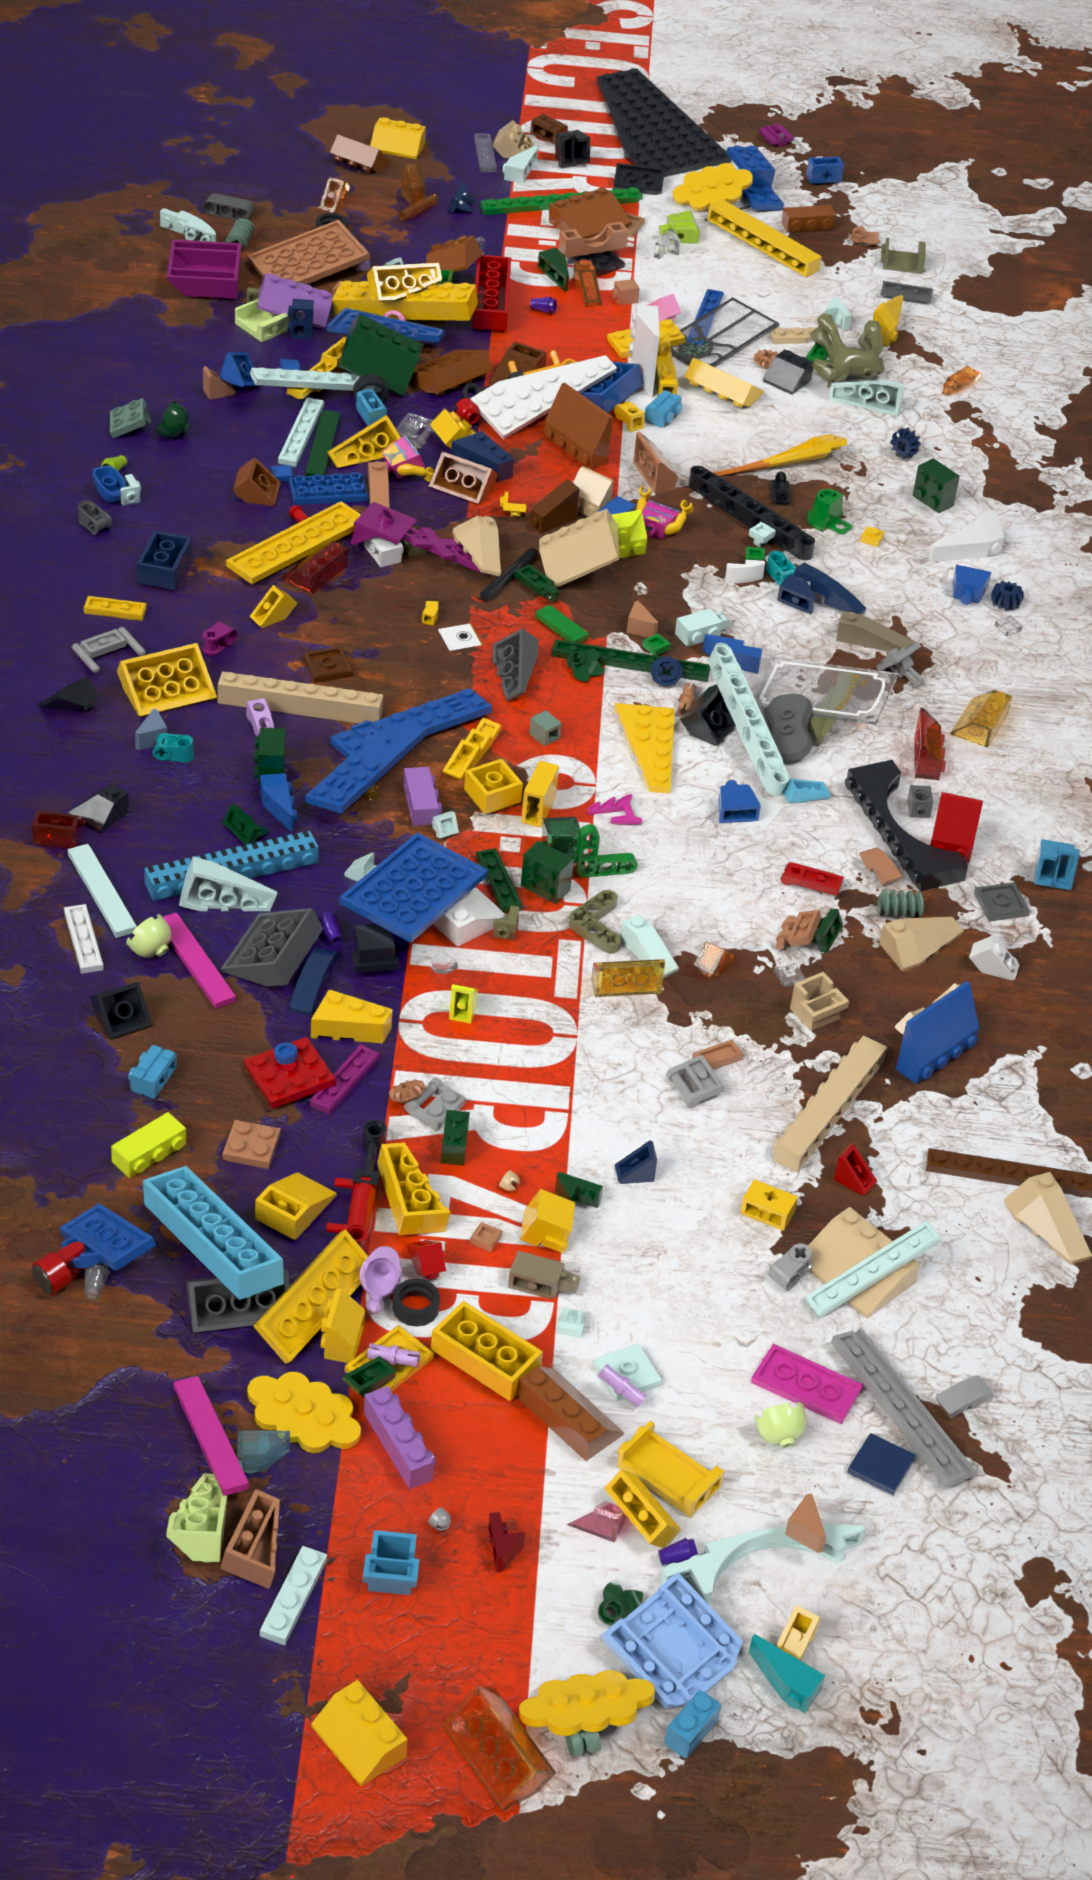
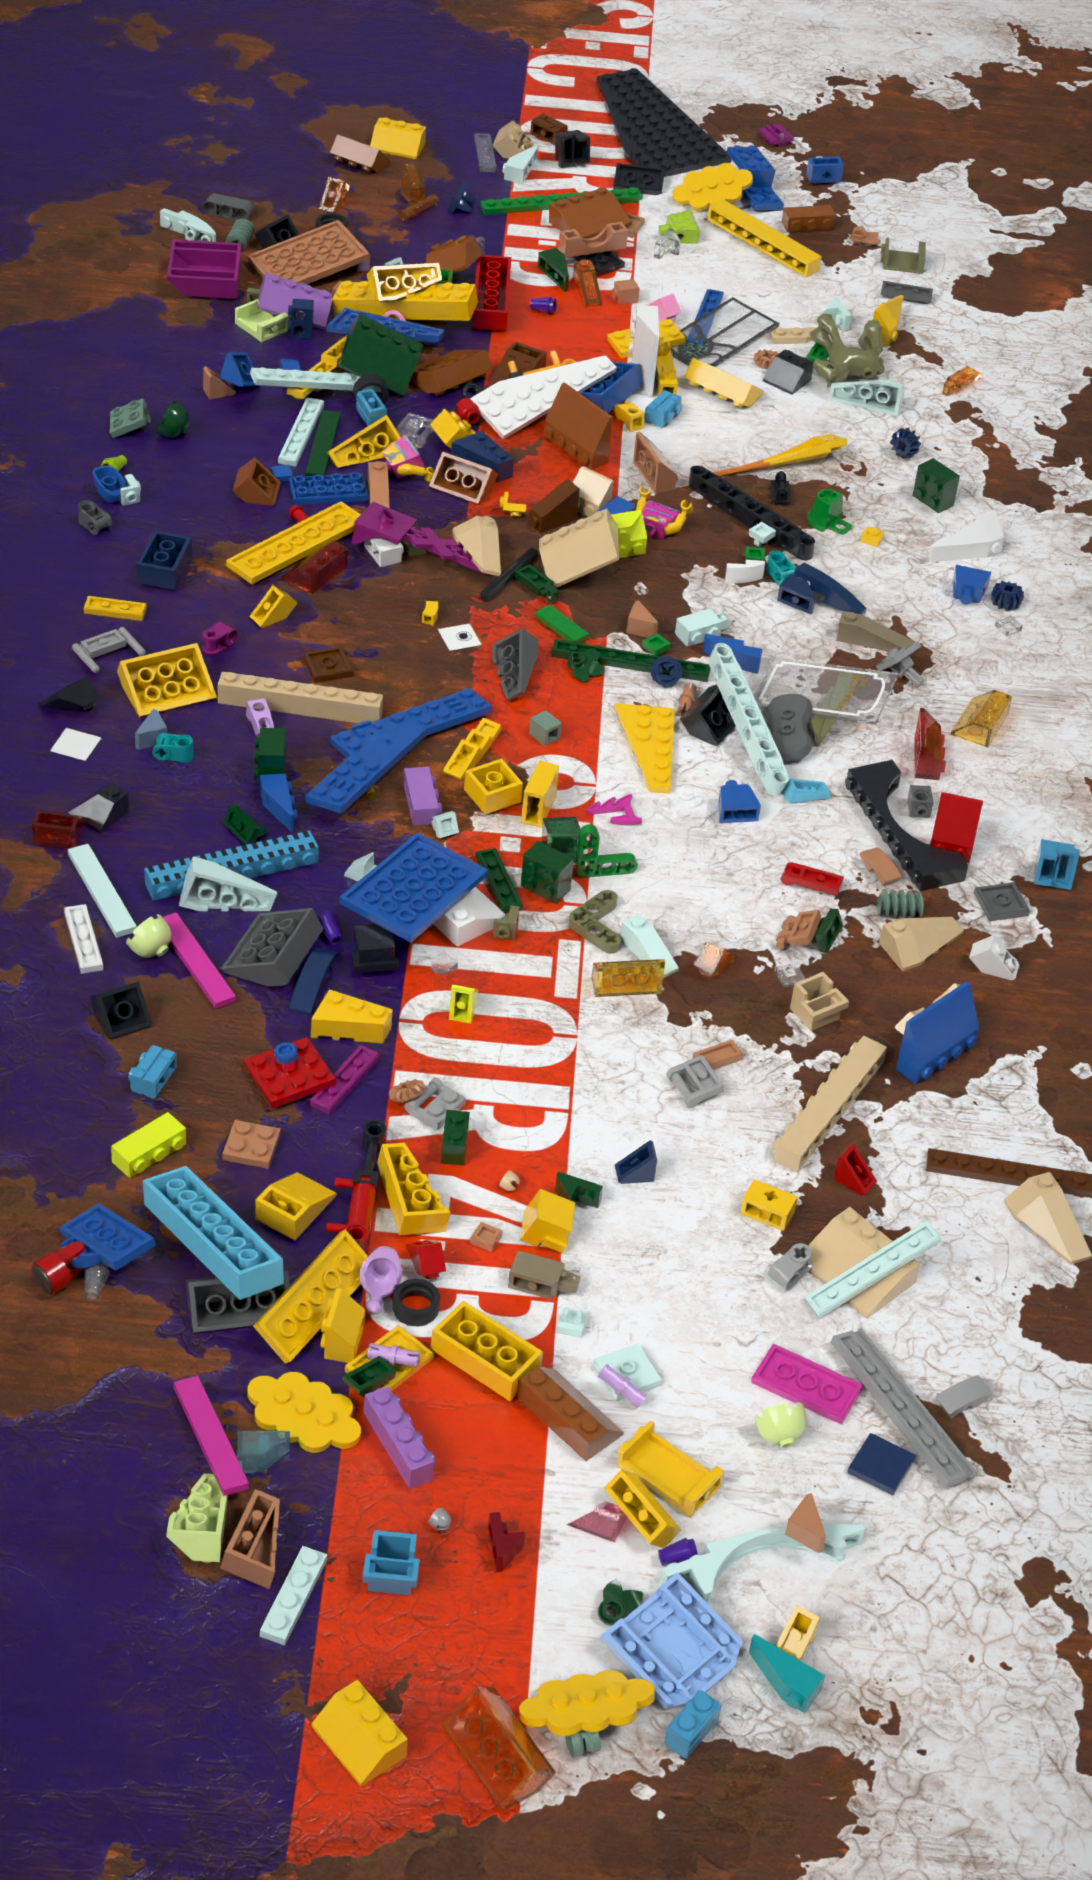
(75, 744): none -> white sticker
(276, 232): none -> black slope

